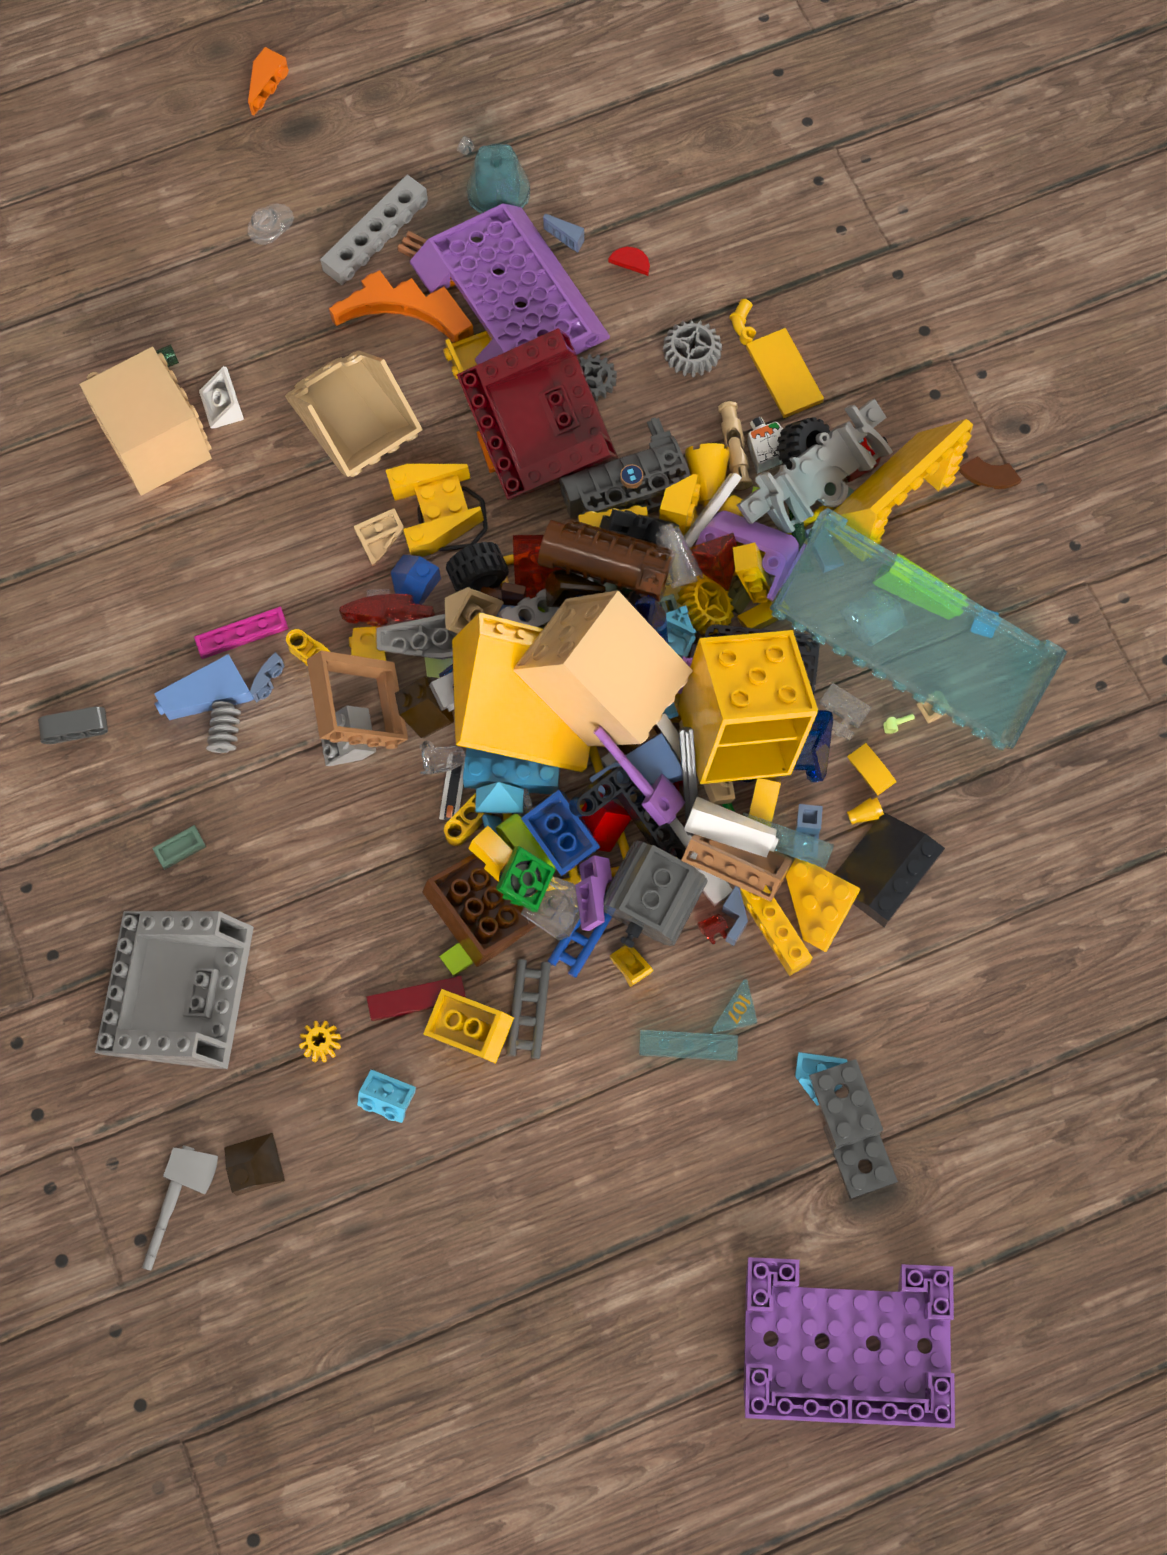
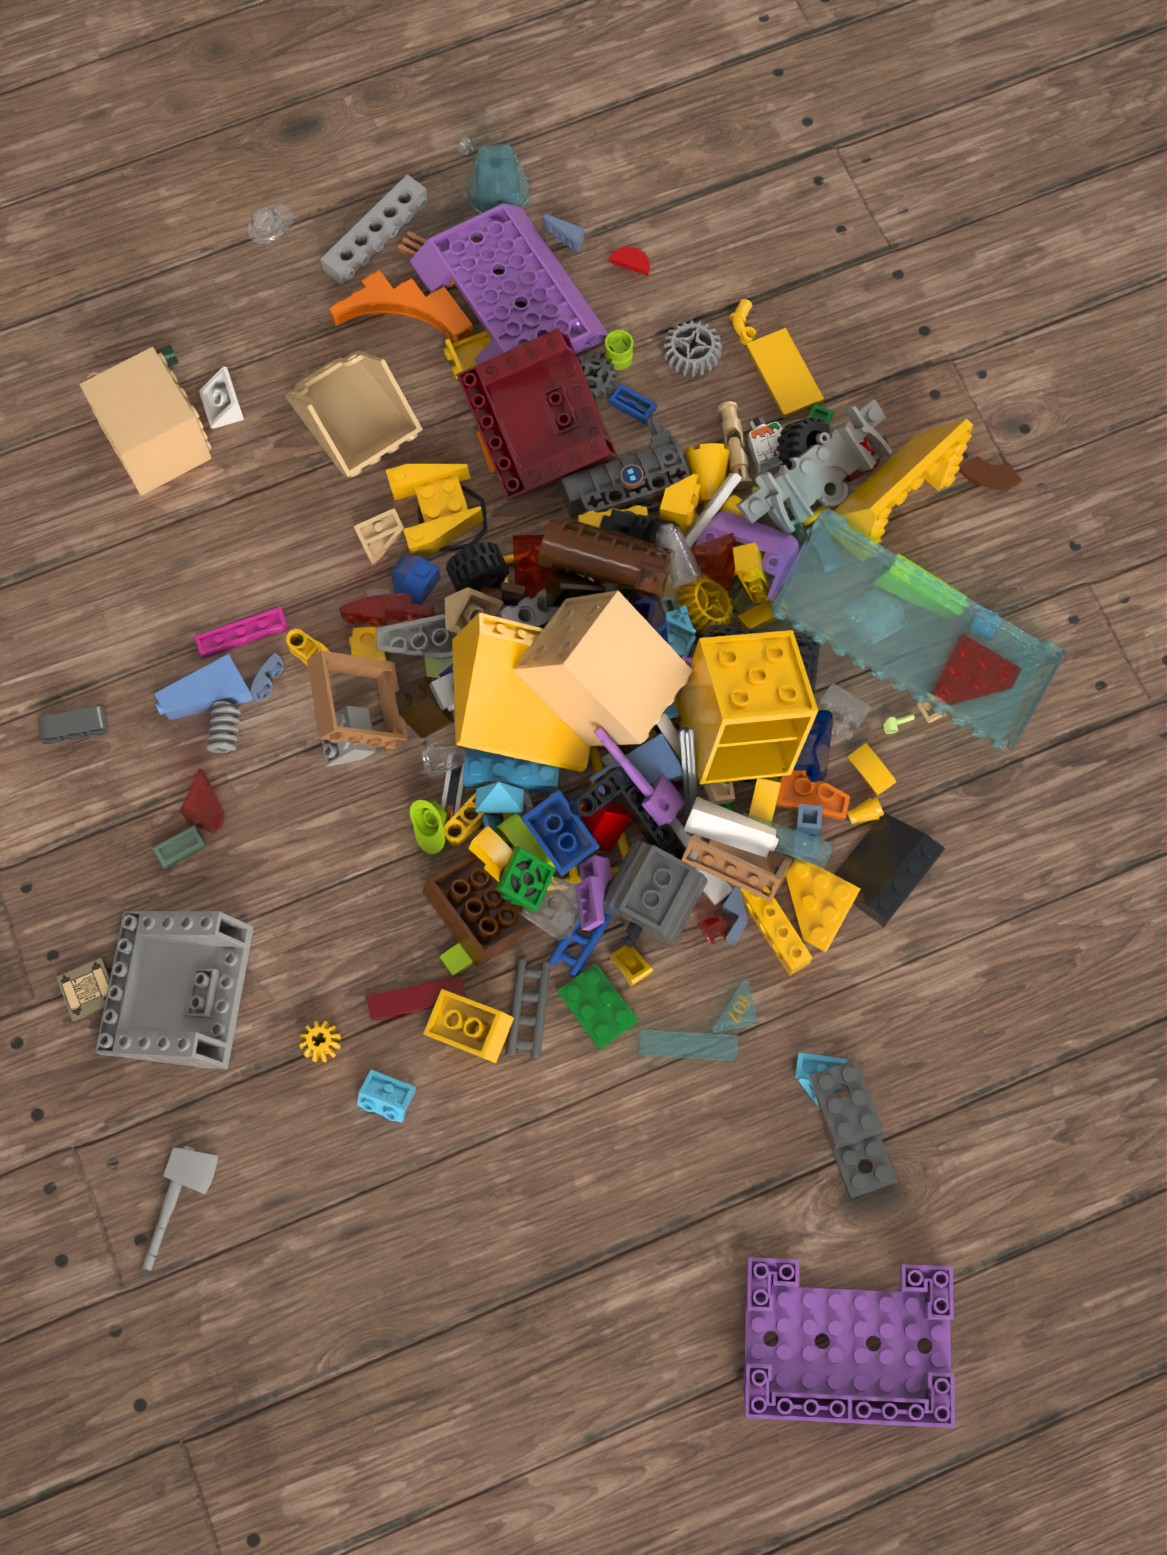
(85, 989): none -> tile
(202, 805): none -> clear red slope
(253, 1164): dark brown slope -> none
(267, 73): orange slope -> none
(429, 824): none -> lime piece
(597, 1006): none -> green plate
(615, 400): none -> blue tile
(619, 349): none -> lime wheel
(797, 790): none -> orange wing
(821, 413): none -> green tile
(974, 673): none -> clear red plate

